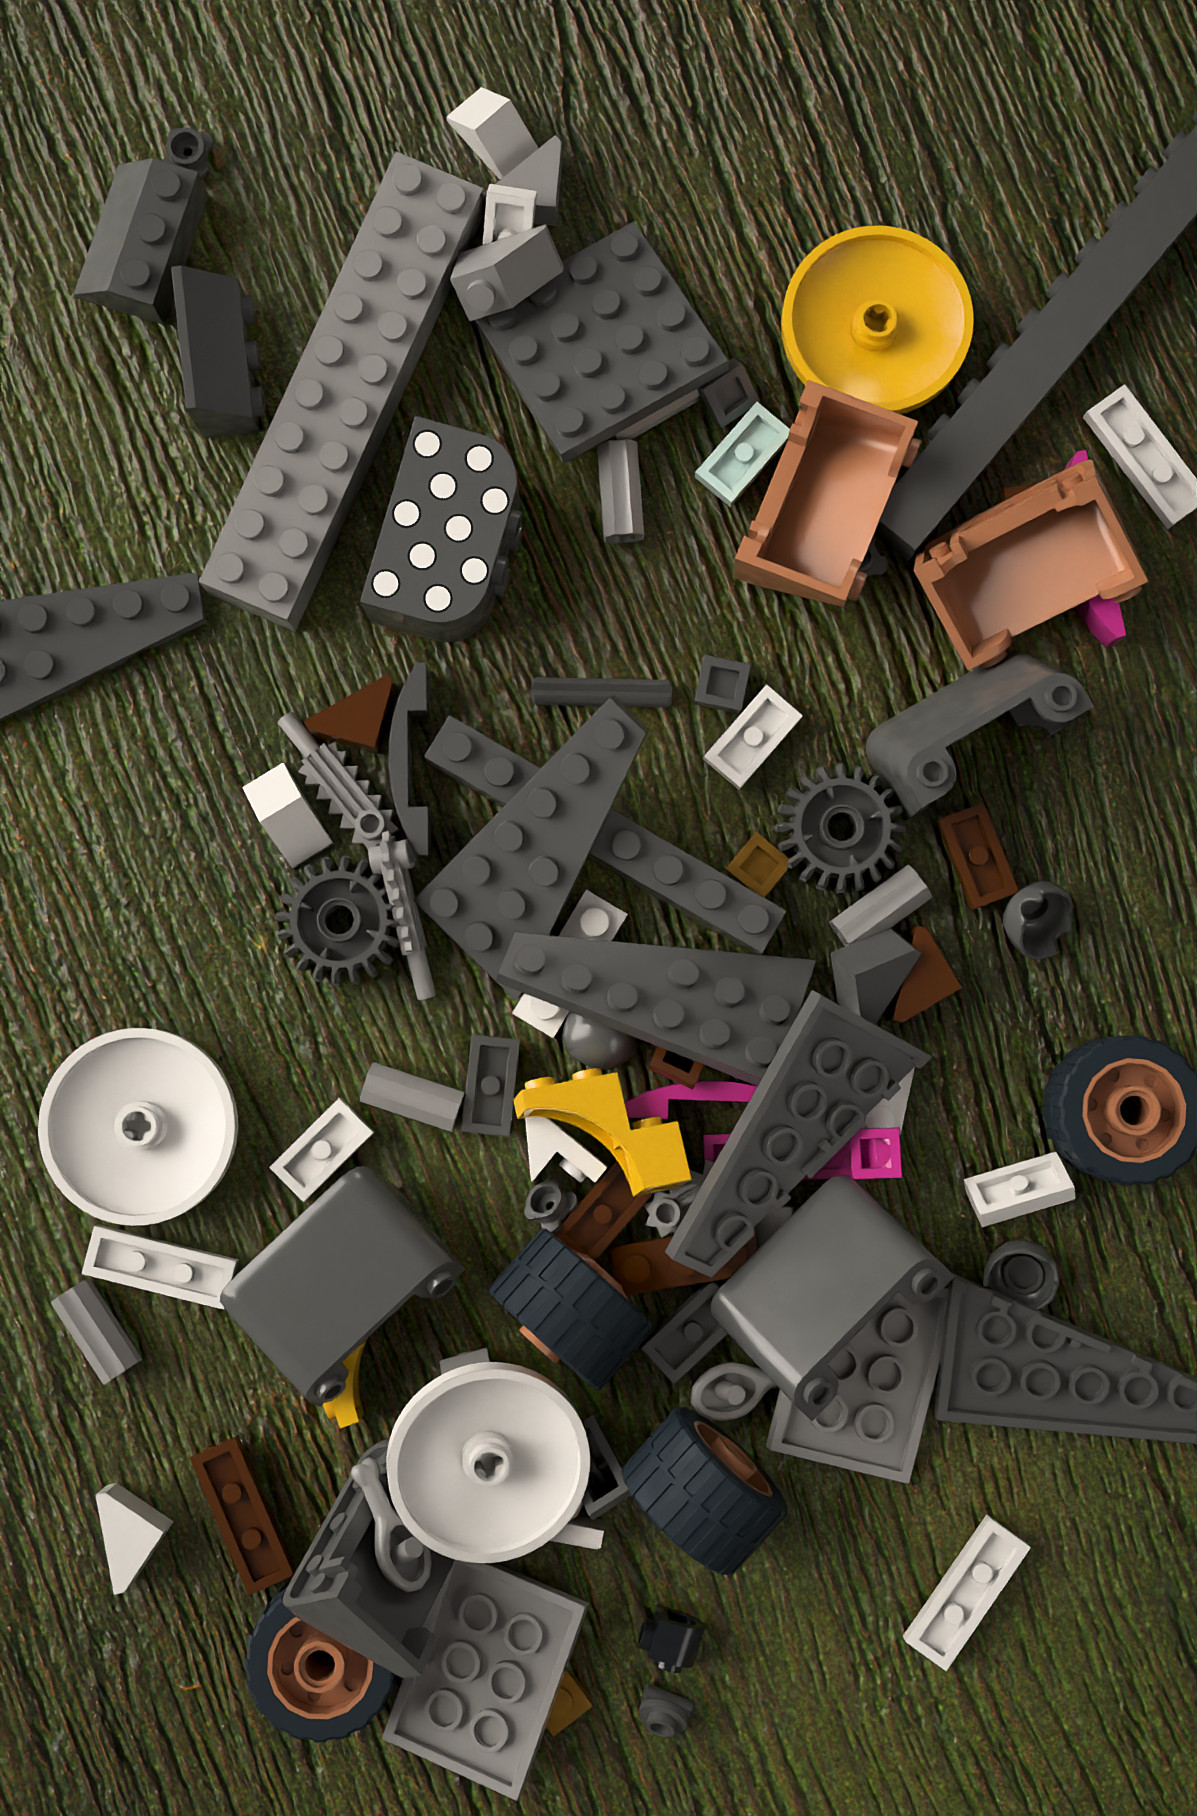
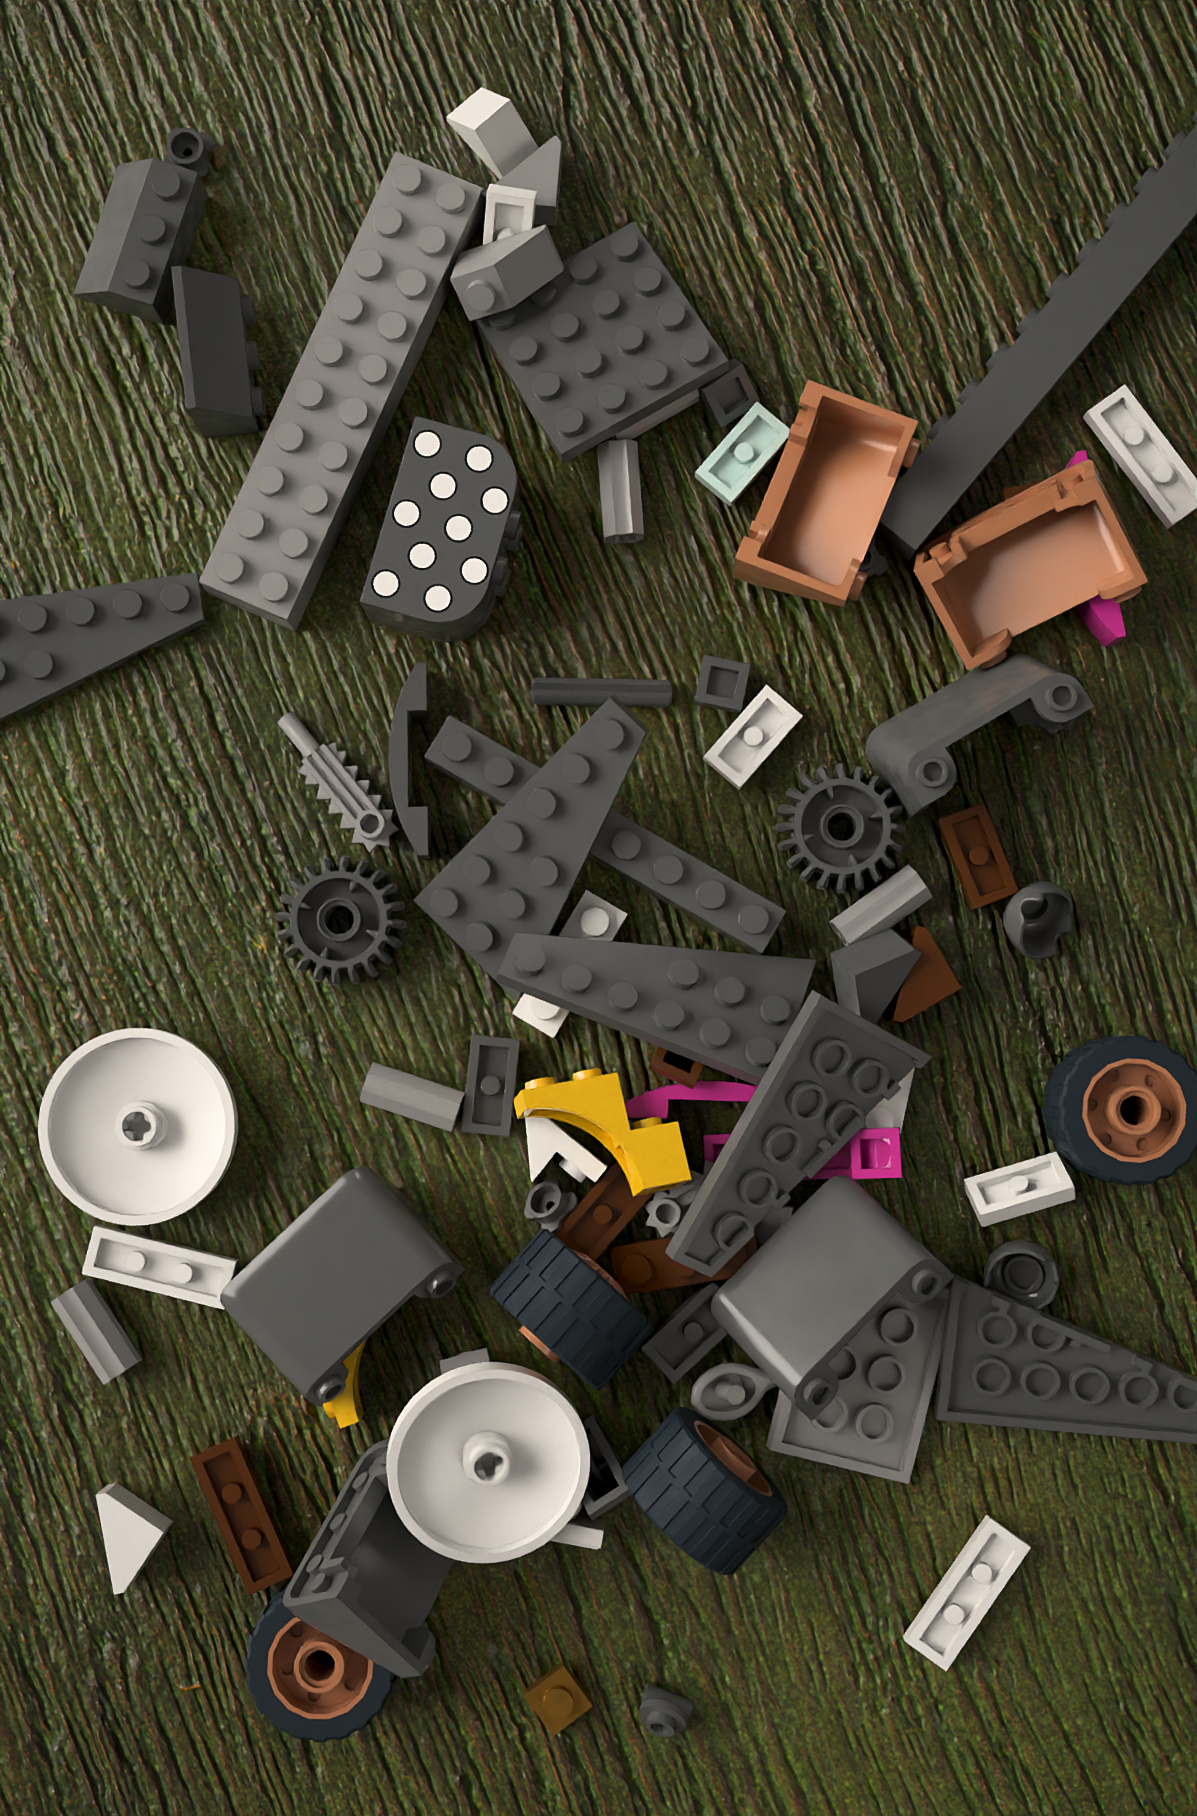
(287, 816): white slope -> none
(322, 1149): white plate -> none
(359, 718): reddish brown slope -> none
(392, 861): light grey piece -> none
(397, 1551): light grey piece -> none
(491, 1677): light grey plate -> none
(596, 1043): dark grey hair -> none
(671, 1638): black plate -> none
(758, 865): pearl gold plate -> none
(878, 317): yellow dish -> none

